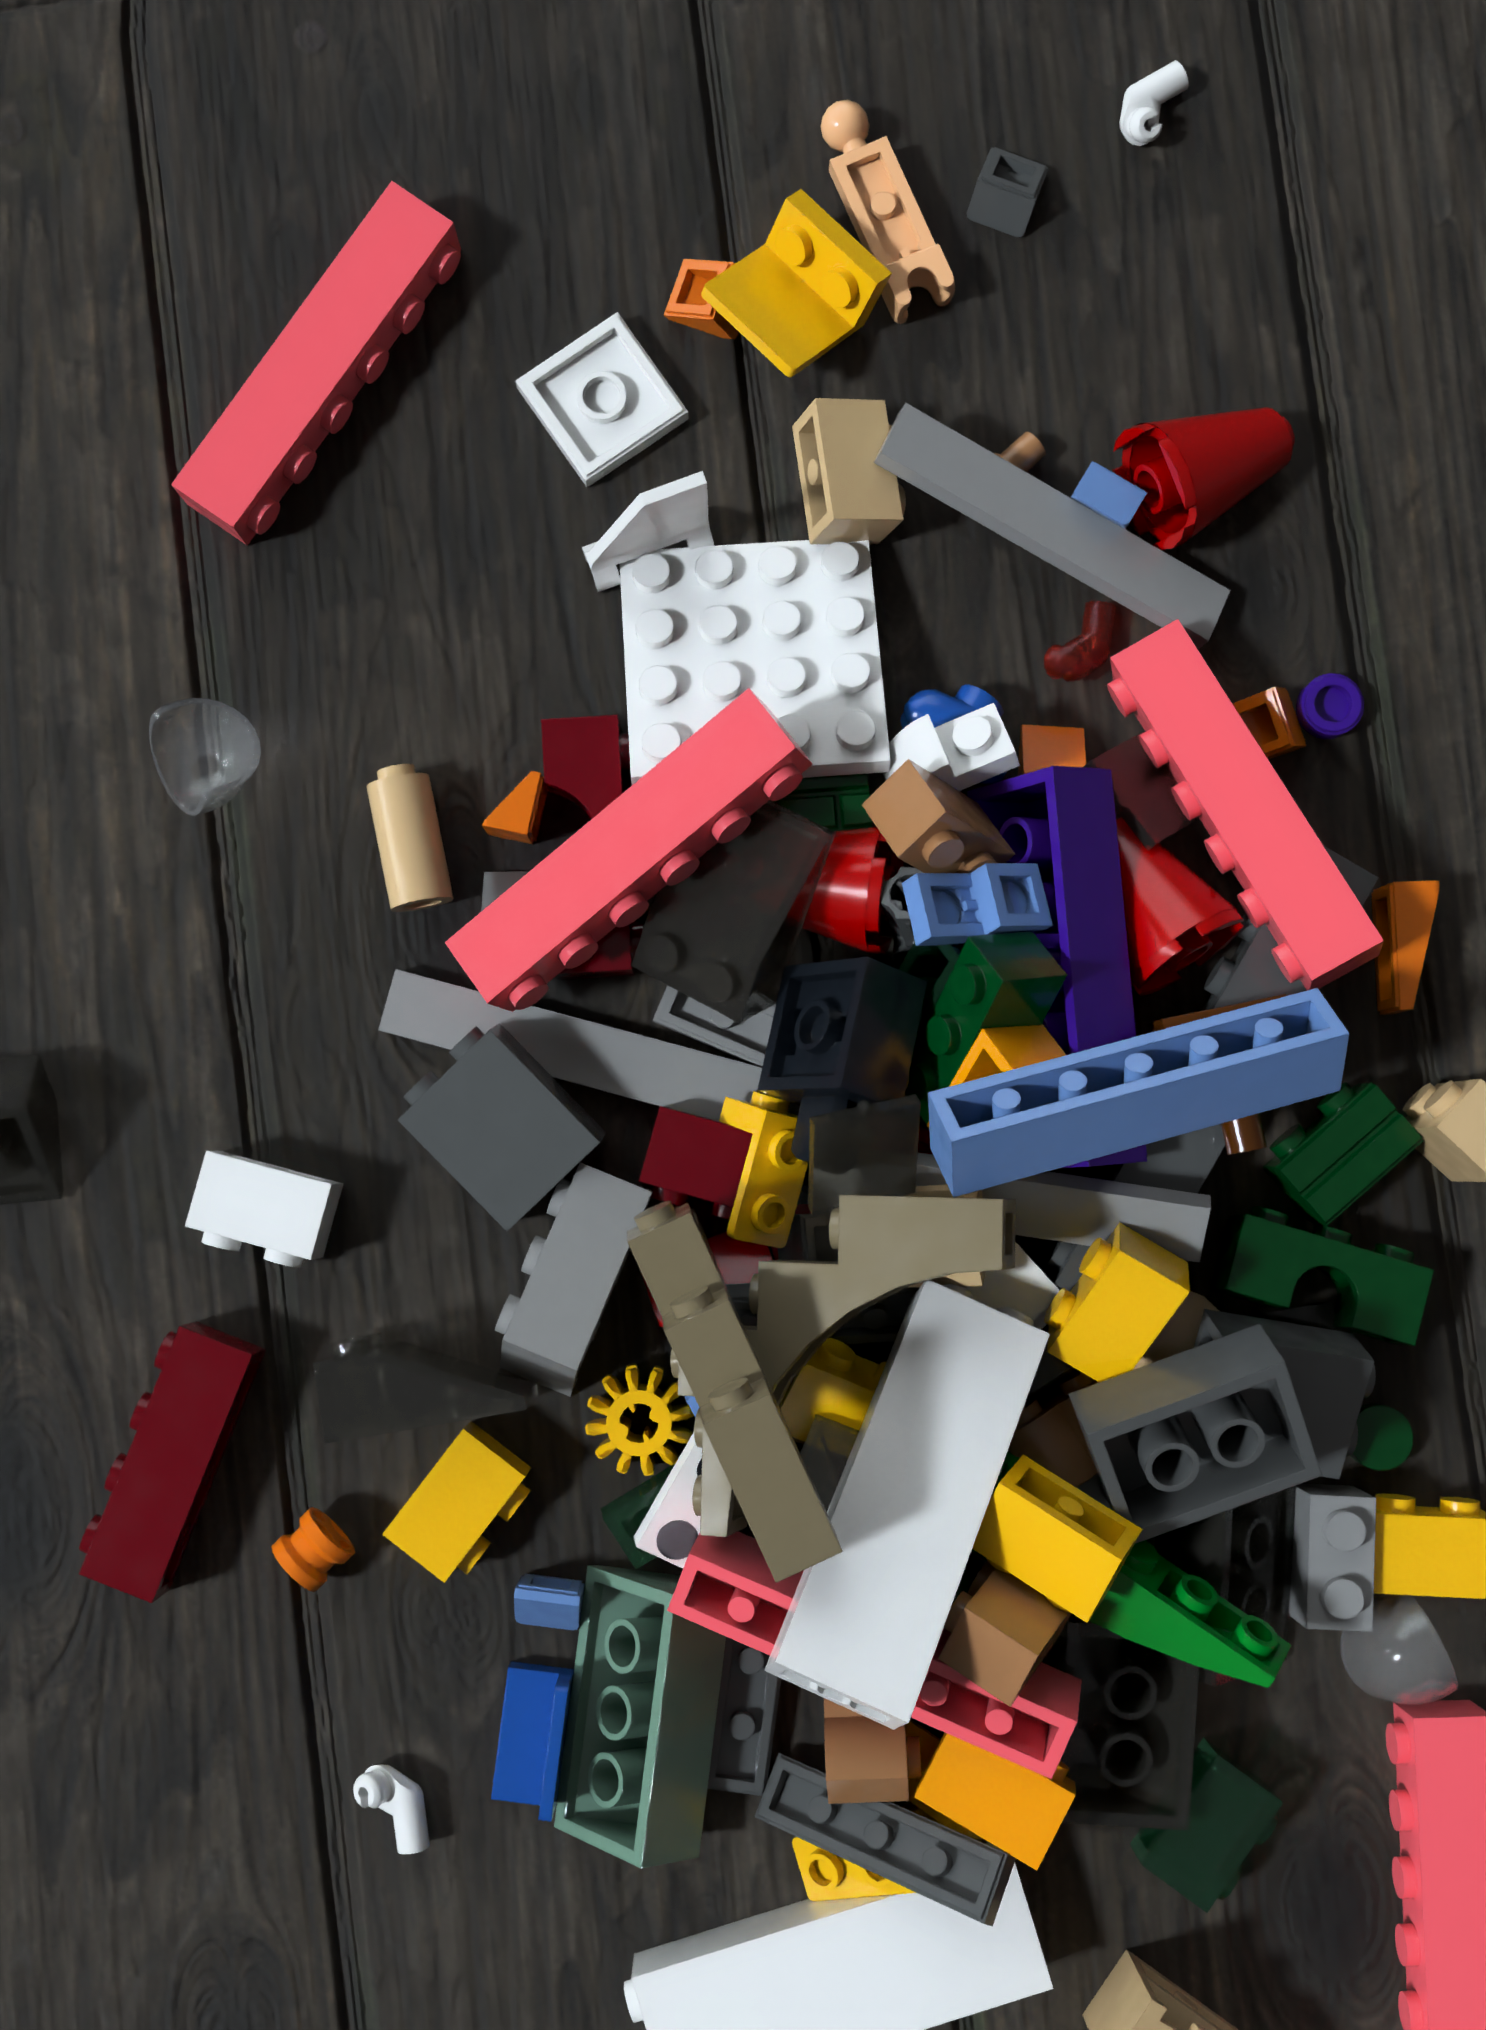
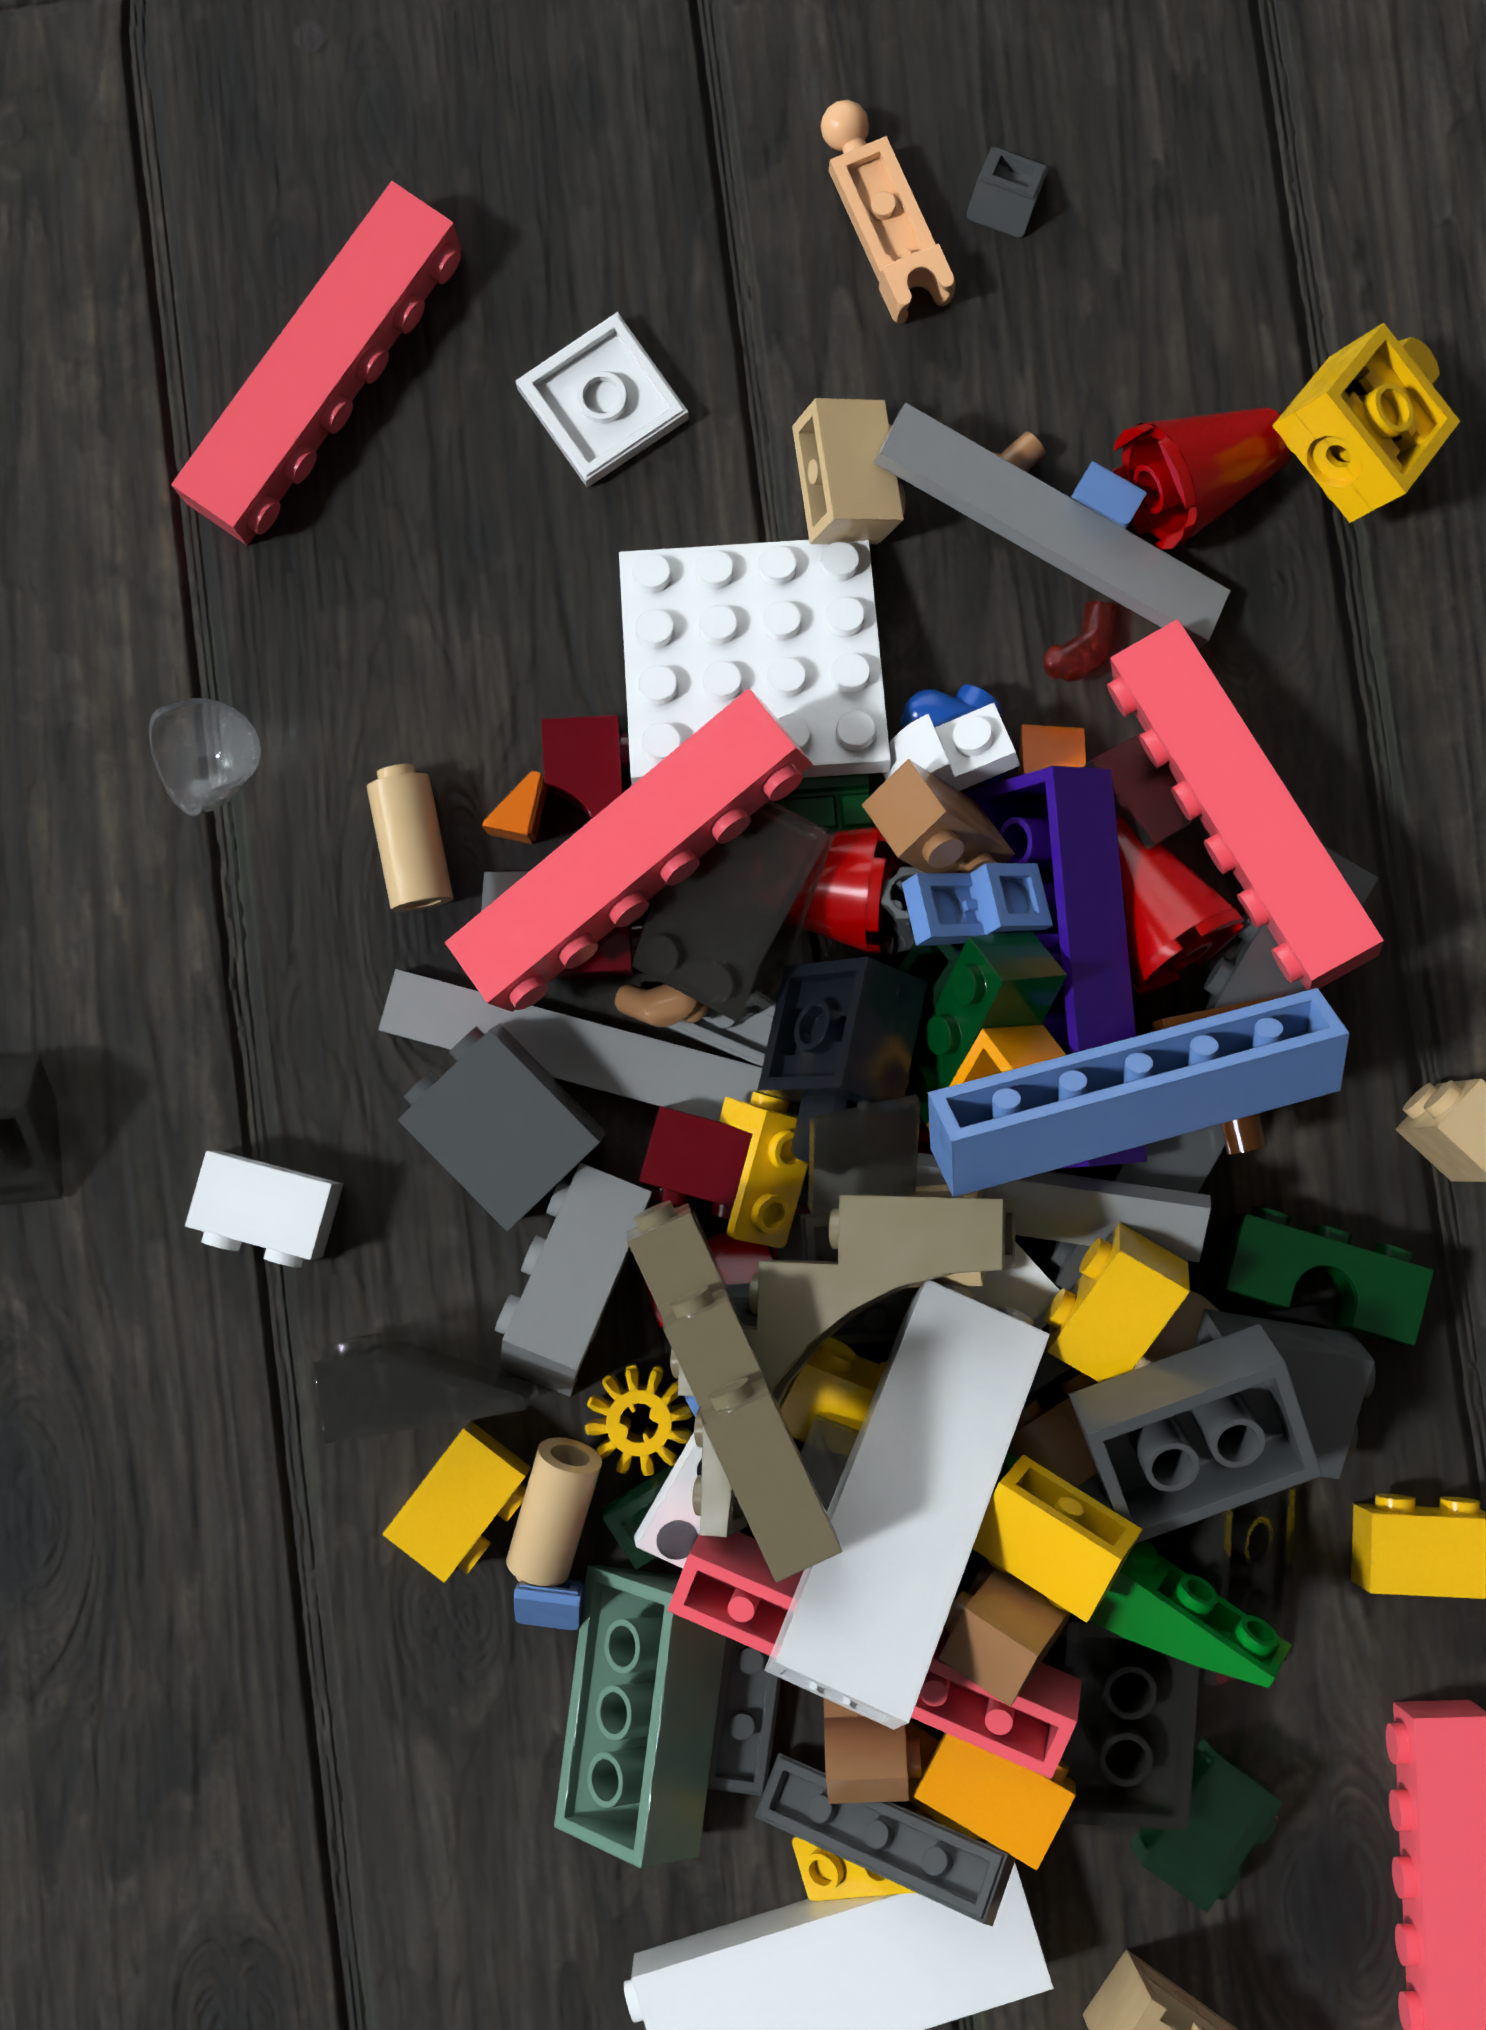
(170, 1461): dark red brick -> none
(313, 1549): orange wheel -> none
(400, 1797): white arm -> none
(532, 1736): blue panel -> none
(553, 1512): none -> tan brick
(651, 523): white flag -> none
(659, 1005): none -> medium nougat arm
(687, 304): orange slope -> none
(799, 288): yellow bracket -> none
(1143, 102): white arm -> none
(1272, 721): orange slope -> none
(1329, 706): dark purple tile -> none
(1333, 1558): light grey brick -> none
(1340, 1151): dark green brick -> none
(1369, 421): none -> yellow brick
(1382, 1437): dark green tile -> none
(1401, 1657): clear helmet -> none
(1404, 920): orange slope -> none

